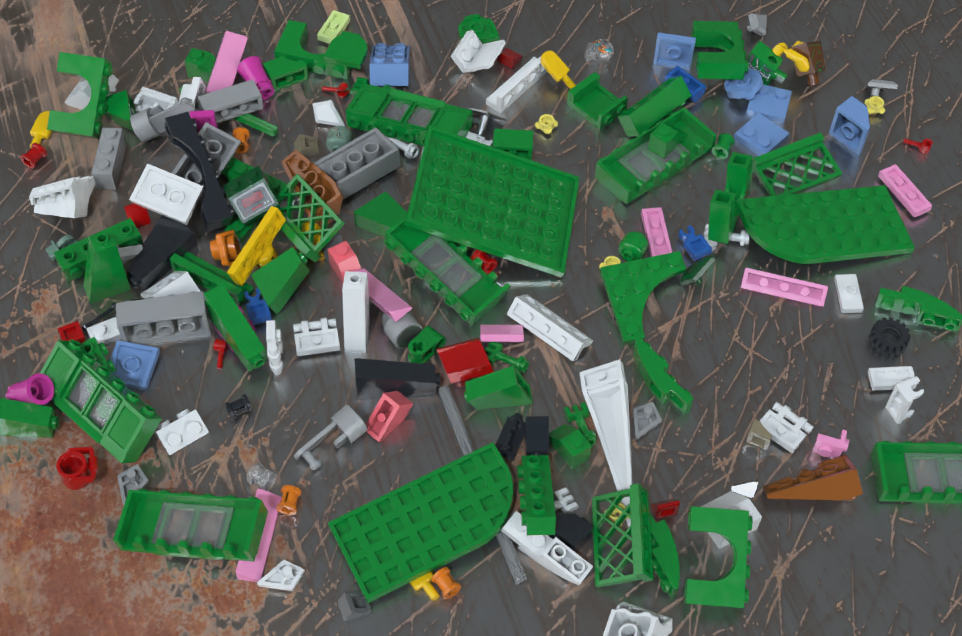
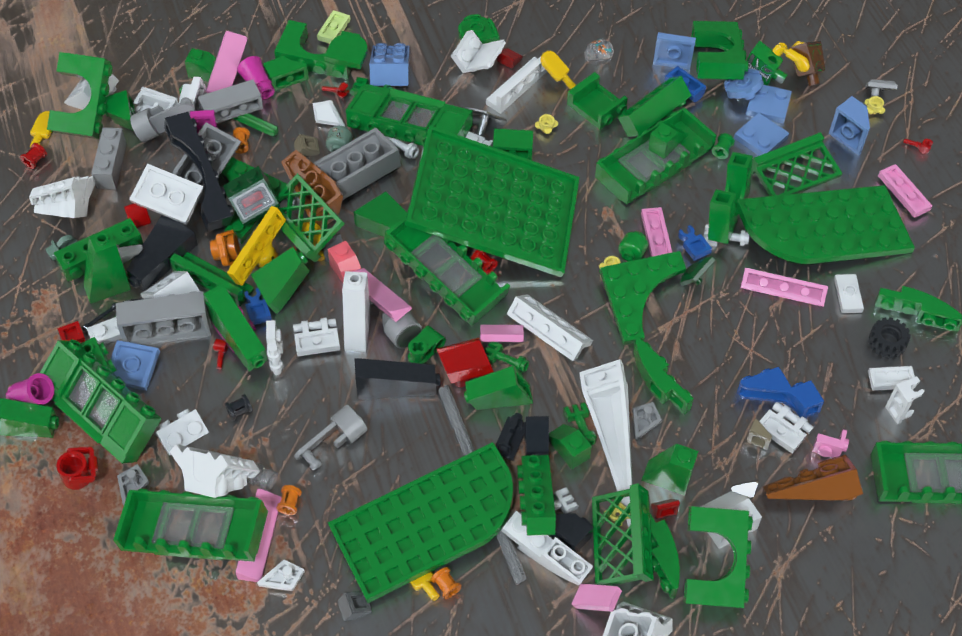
(212, 472): none -> white slope
(388, 414): coral slope -> none
(596, 597): none -> bright pink tile
(671, 469): none -> green slope
(757, 23): light grey piece -> none
(774, 387): none -> blue arch

